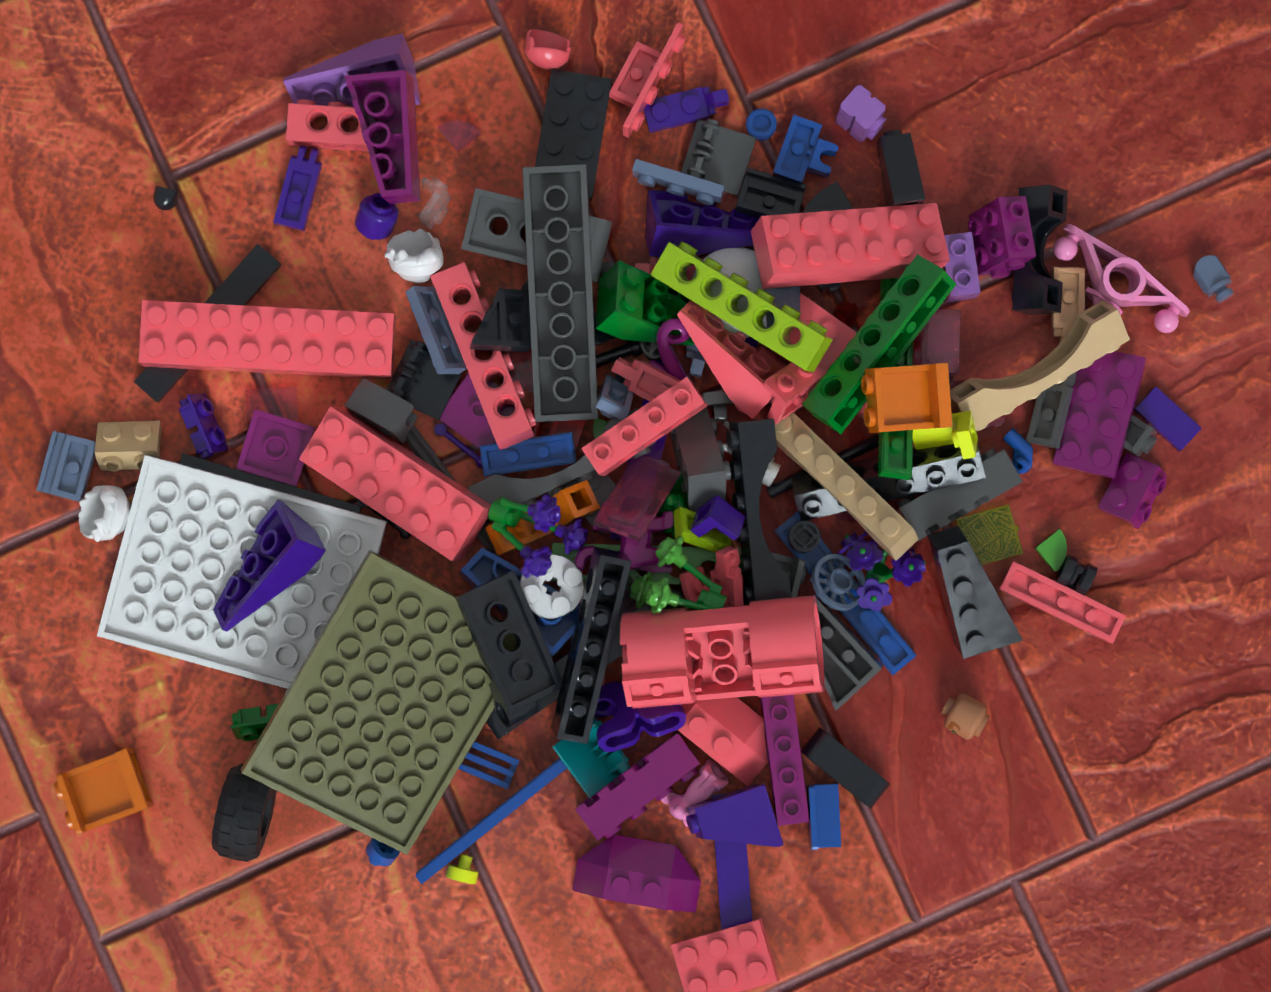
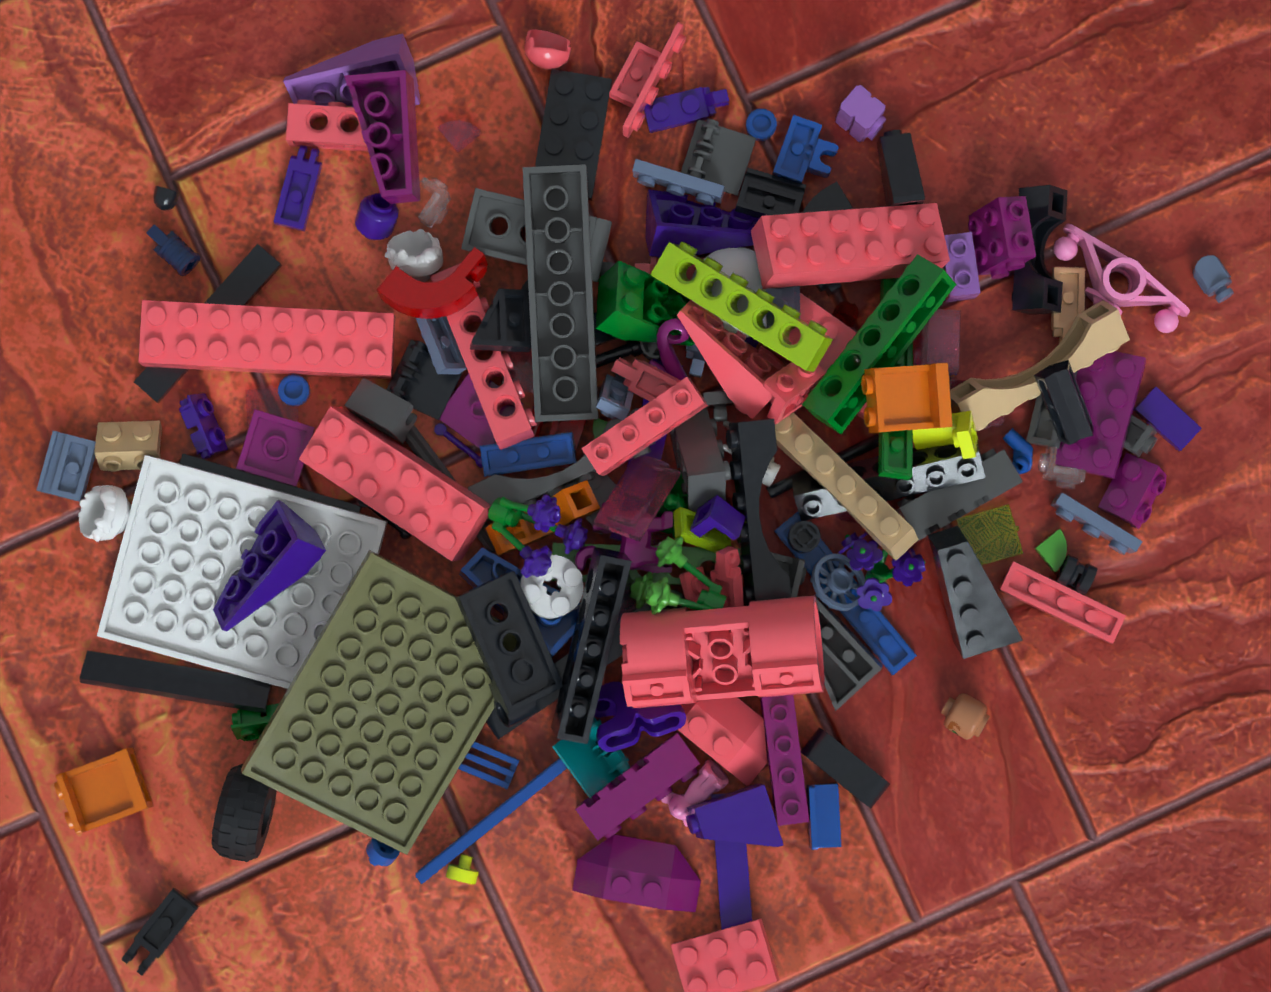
(161, 928): none -> black hinge
(174, 250): none -> dark blue hinge
(175, 681): none -> black tile
(294, 390): none -> blue tile
(434, 298): none -> red arch
(1064, 402): none -> black piece
(1064, 476): none -> clear bracket
(1095, 524): none -> sand blue plate

